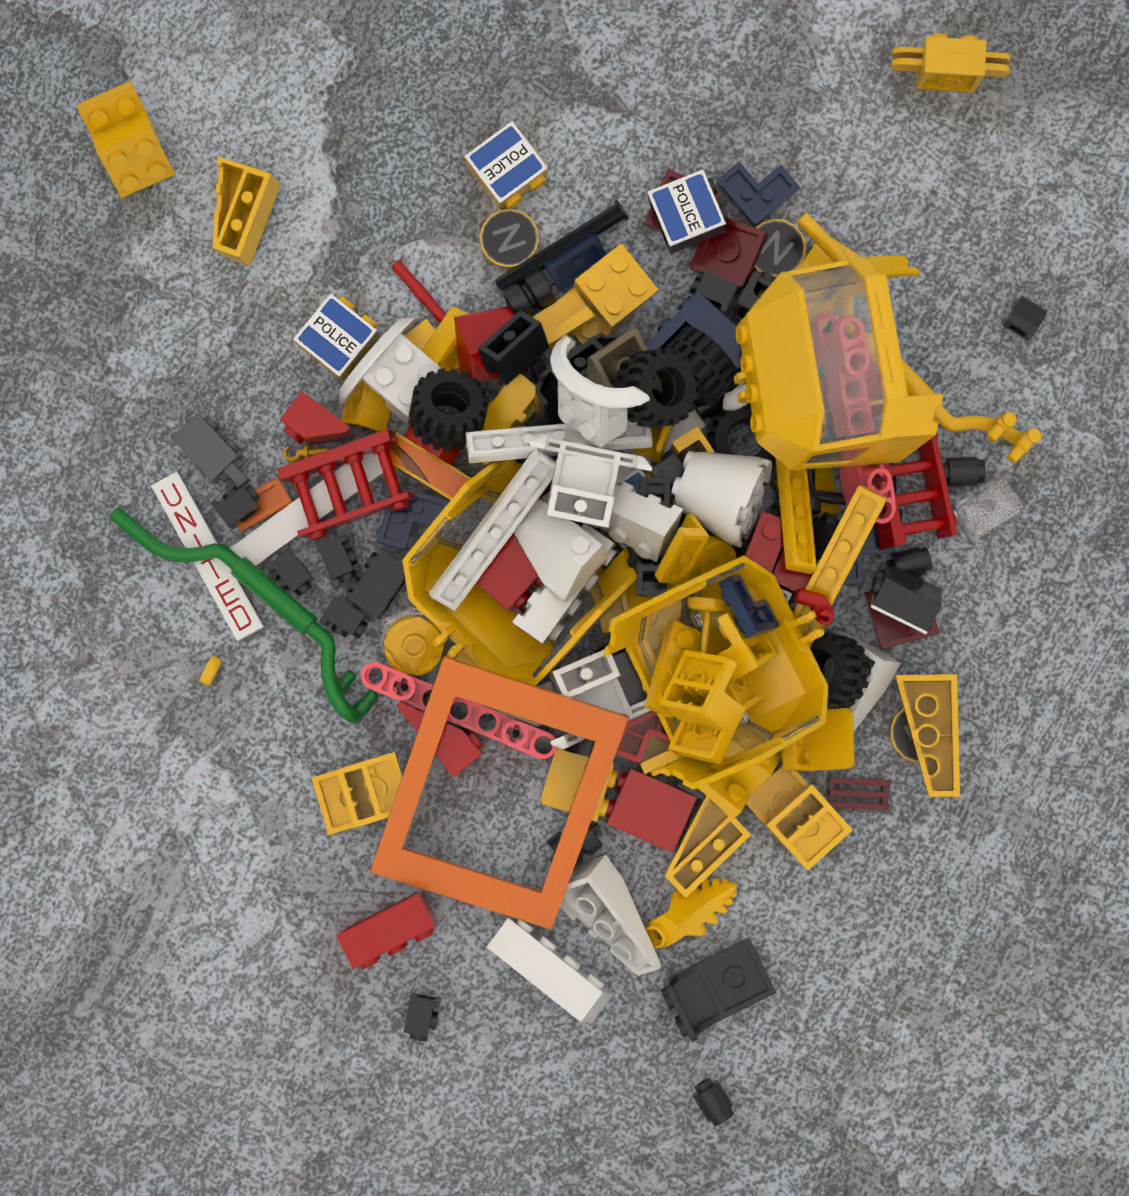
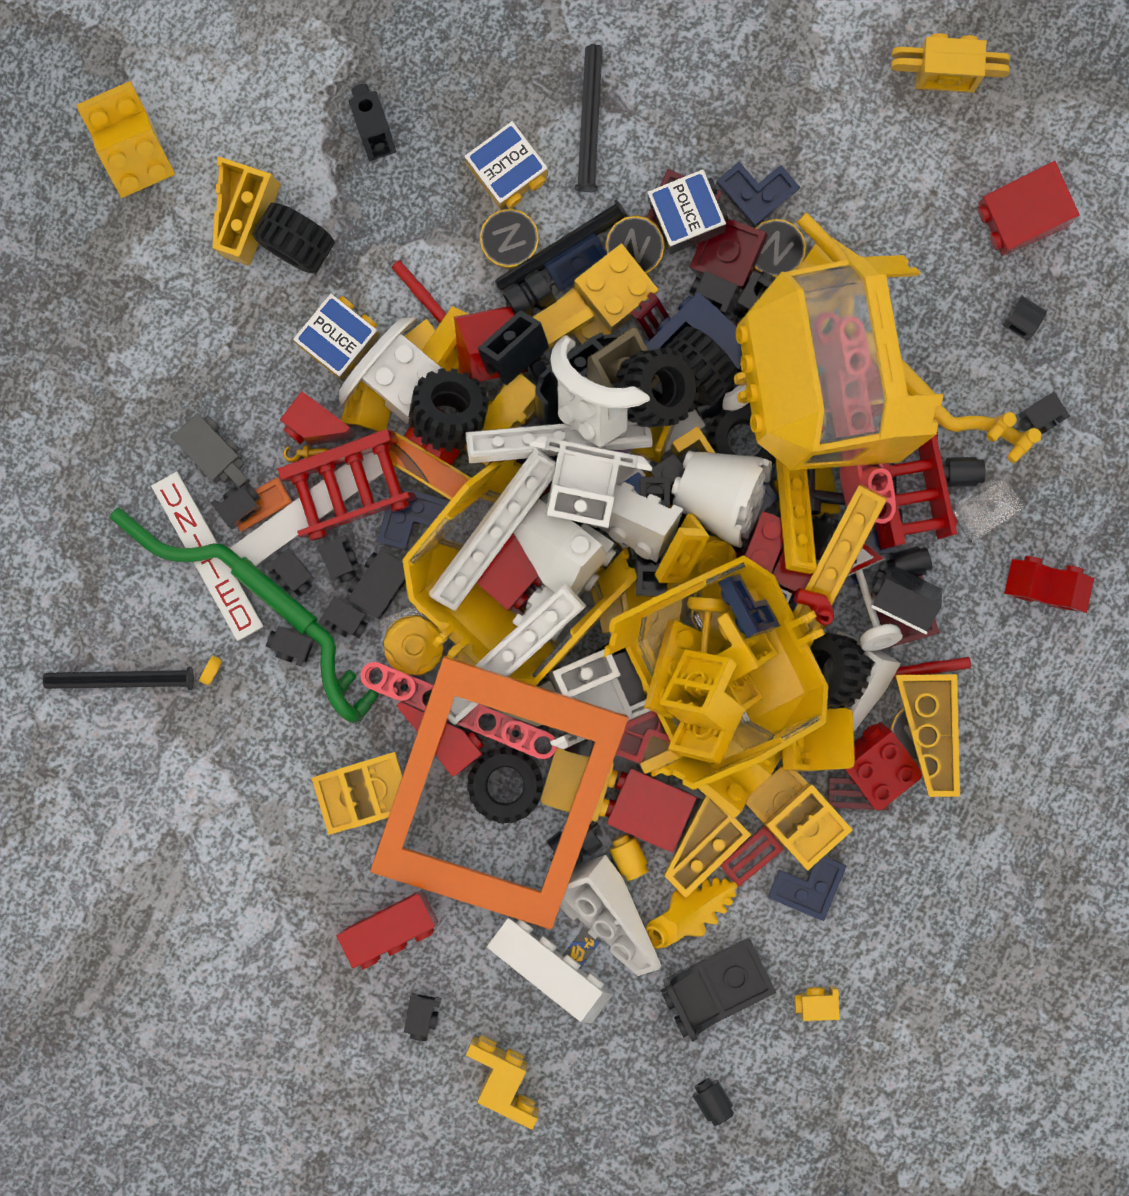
(119, 679): none -> black axle
(290, 645): none -> black brick
(293, 238): none -> black tyre
(371, 122): none -> black torso
(486, 804): none -> black tyre
(503, 1081): none -> yellow bracket
(525, 641): none -> white tile
(582, 947): none -> sticker
(590, 119): none -> black axle
(629, 857): none -> yellow brick
(640, 238): none -> black tile
(646, 308): none -> dark red tile
(770, 840): none -> red tile
(813, 895): none -> dark blue plate
(818, 1004): none -> yellow brick
(880, 635): none -> white piece
(882, 766): none -> red bracket
(935, 667): none -> red piece
(1028, 209): none -> red slope
(1042, 414): none -> black brick
(1059, 588): none -> red brick

